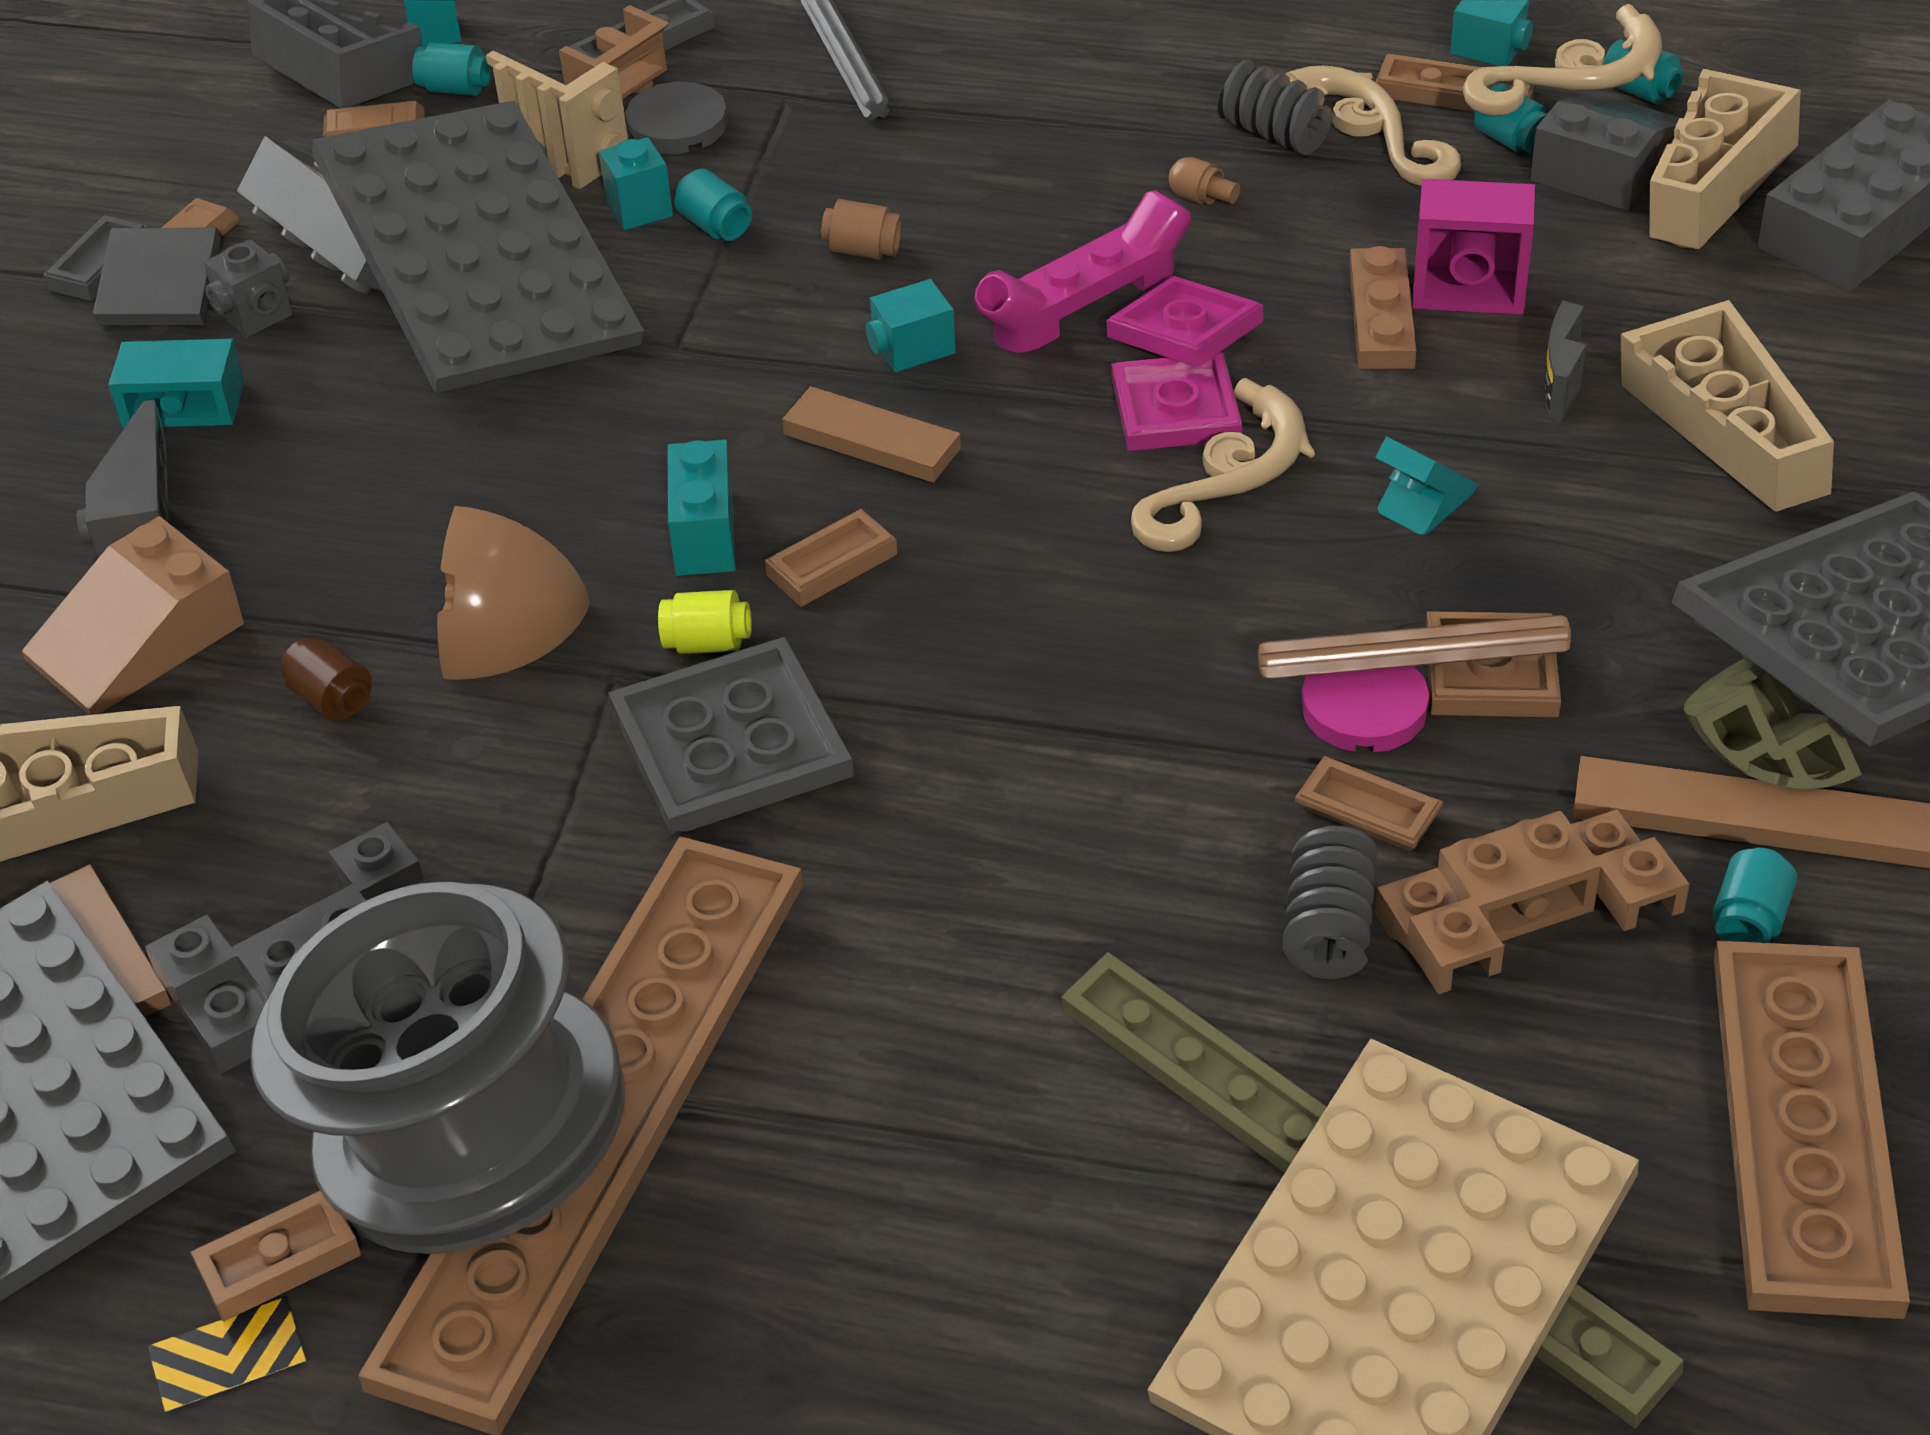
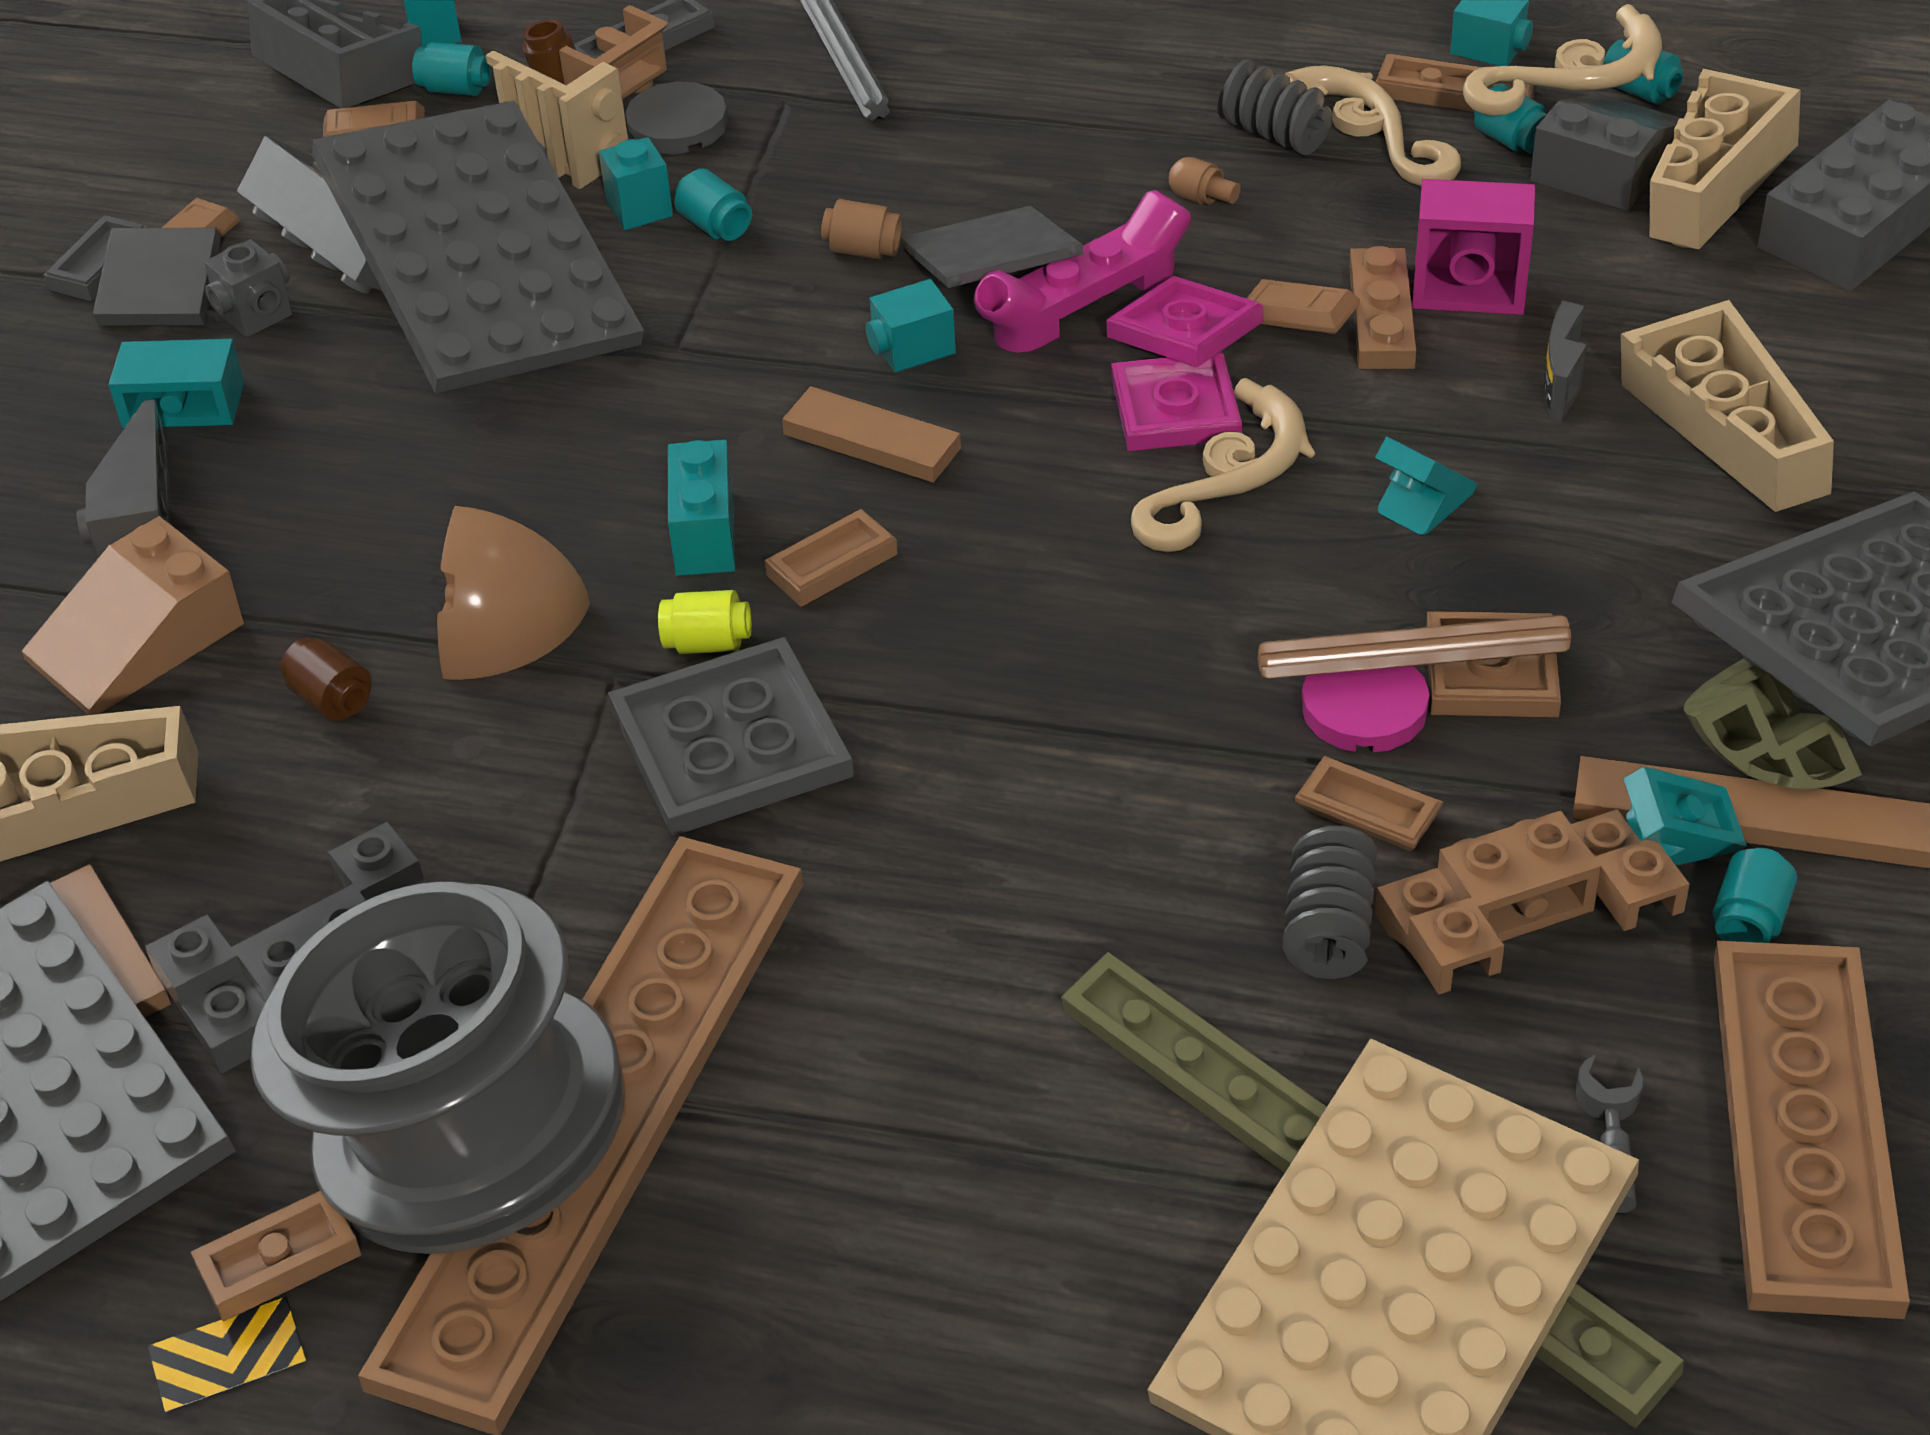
(543, 45): none -> reddish brown brick
(991, 243): none -> dark grey piece
(1304, 305): none -> medium nougat tile
(1611, 1107): none -> dark grey piece
(1683, 814): none -> teal slope

